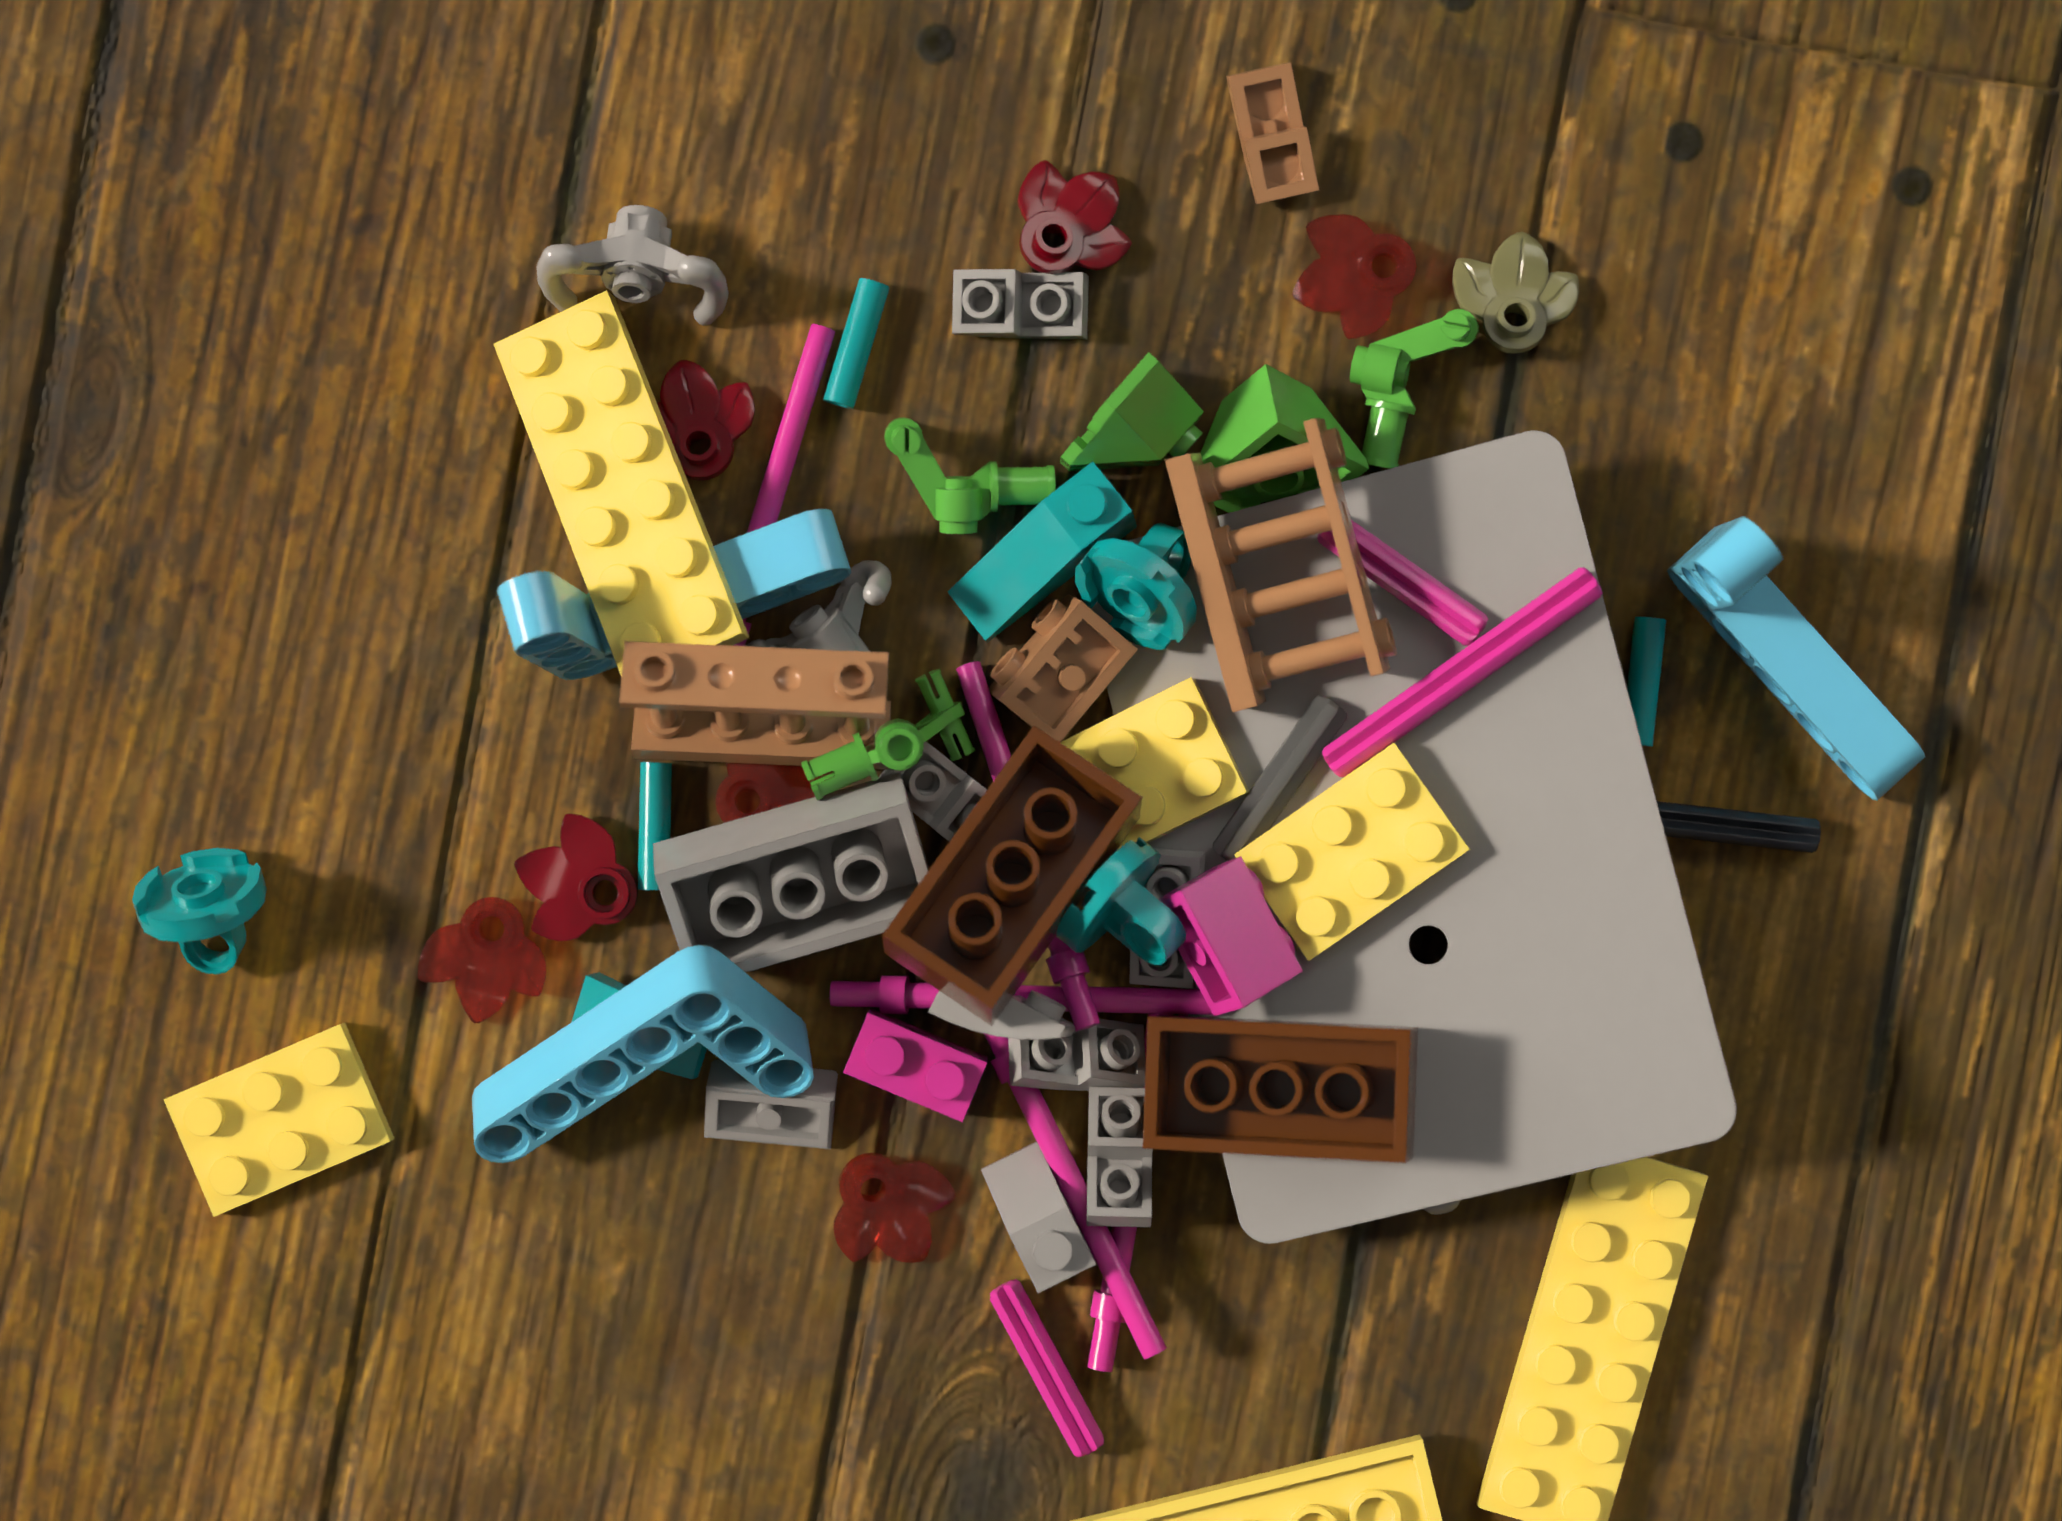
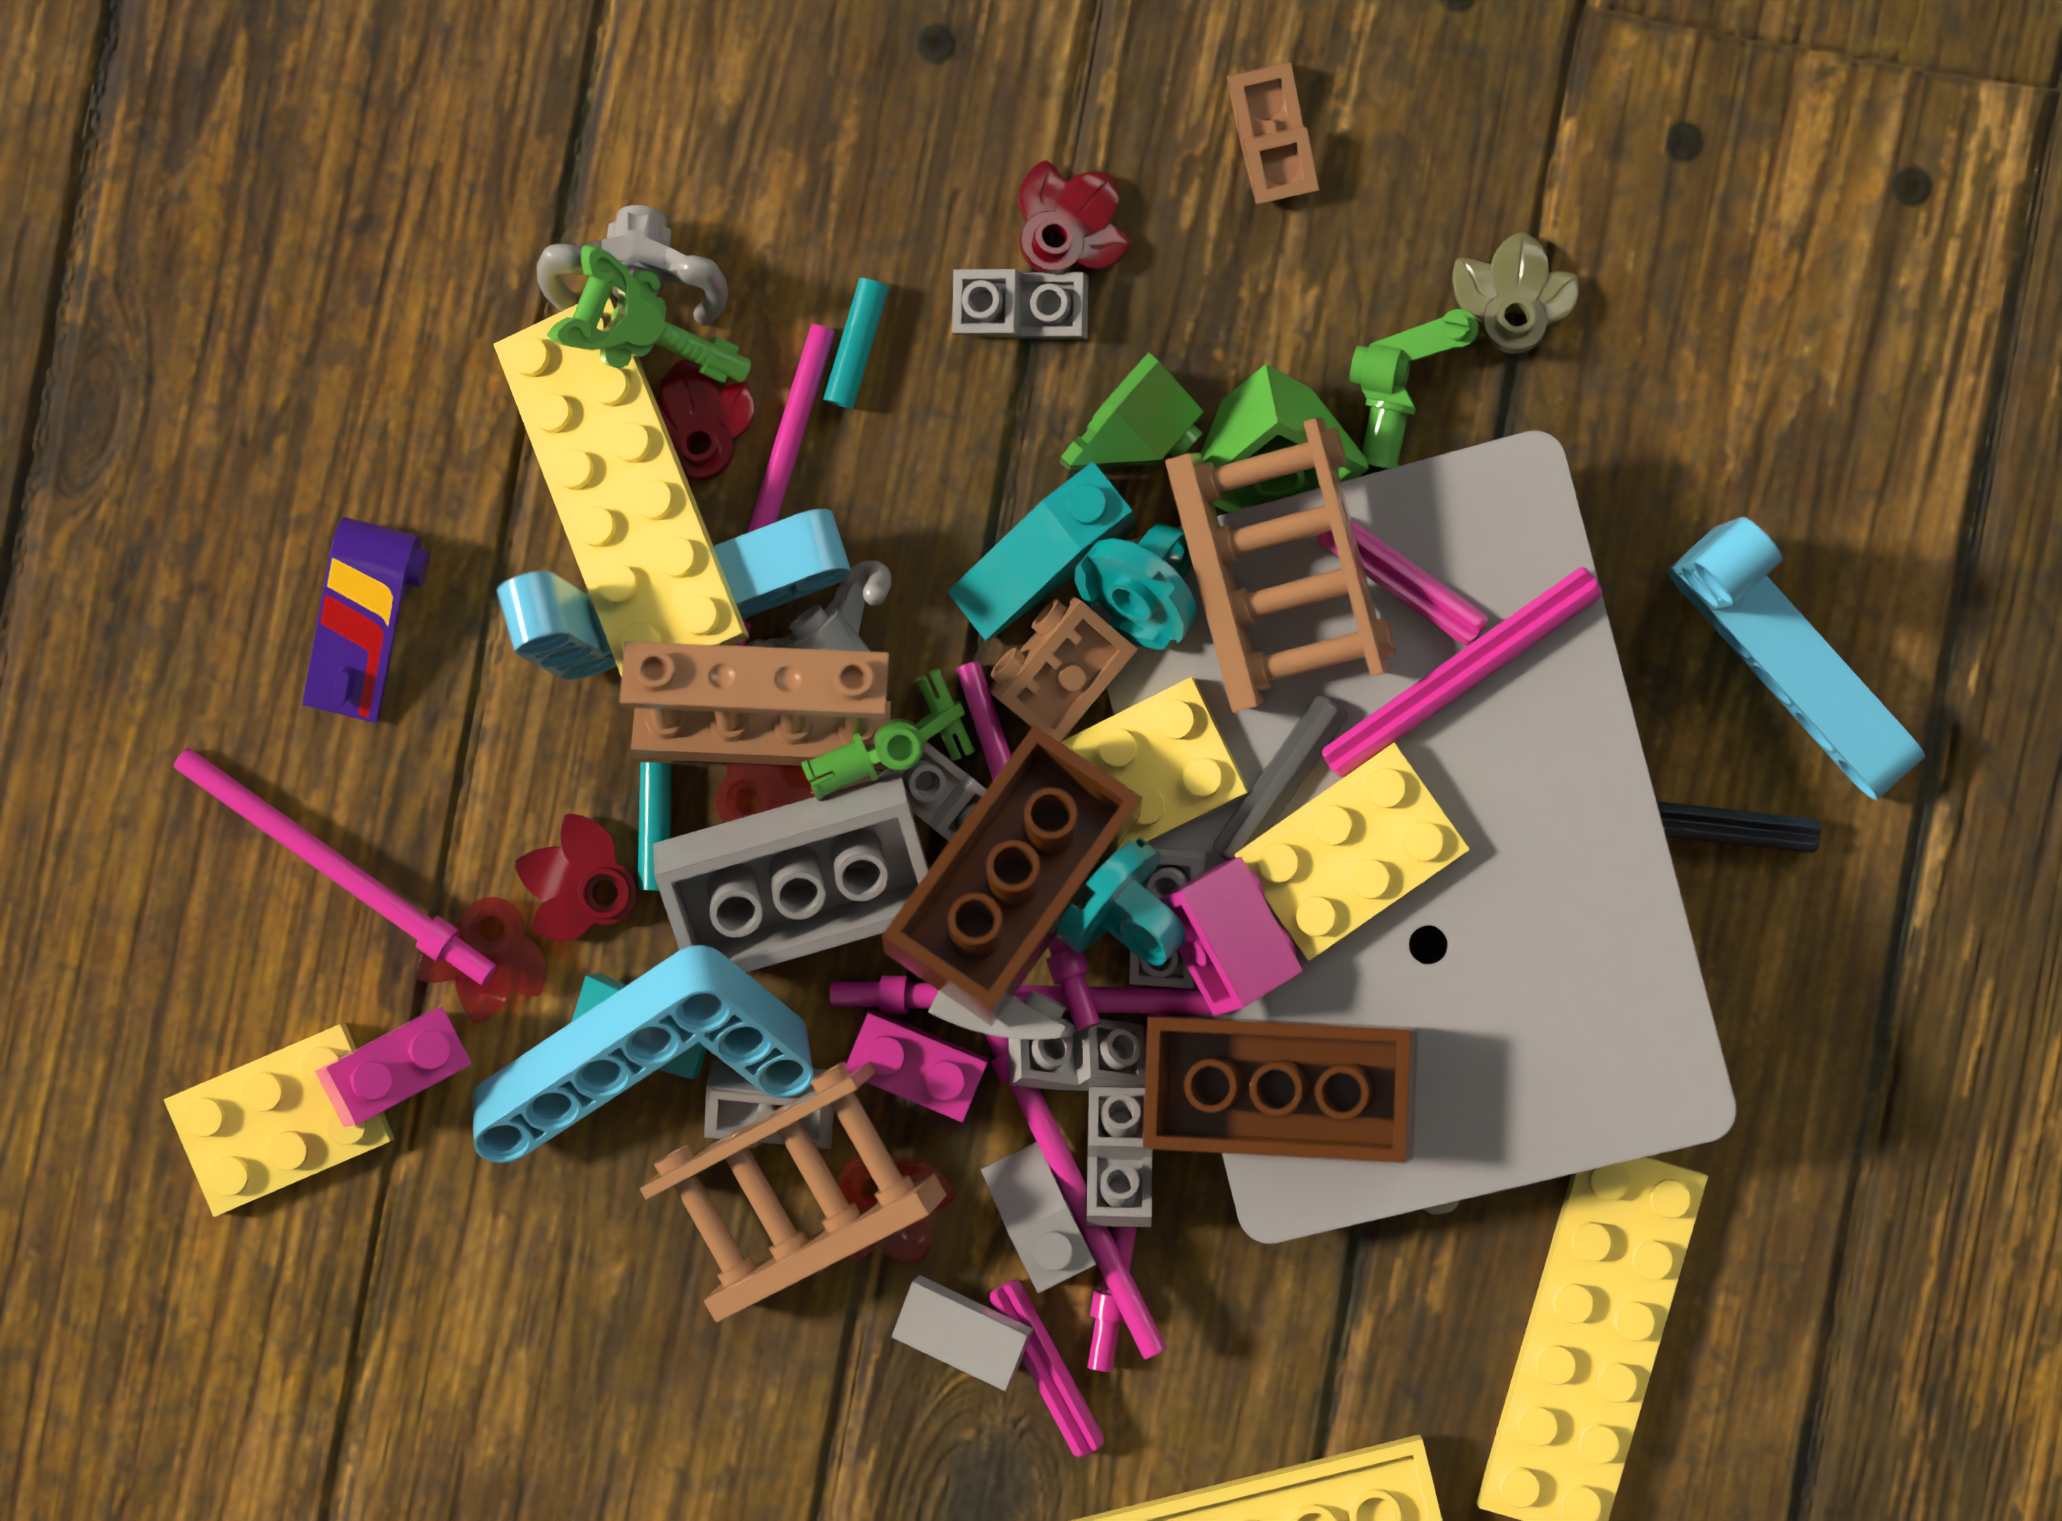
(201, 900): teal tile -> none
(359, 616): none -> dark purple door
(393, 1067): none -> dark pink brick
(434, 936): none -> dark pink bar
(637, 322): none -> bright green piece
(792, 1252): none -> medium nougat fence
(962, 1333): none -> light grey tile
(964, 500): bright green pin -> none
(1344, 273): clear red plate -> none
(1645, 674): teal piece -> none

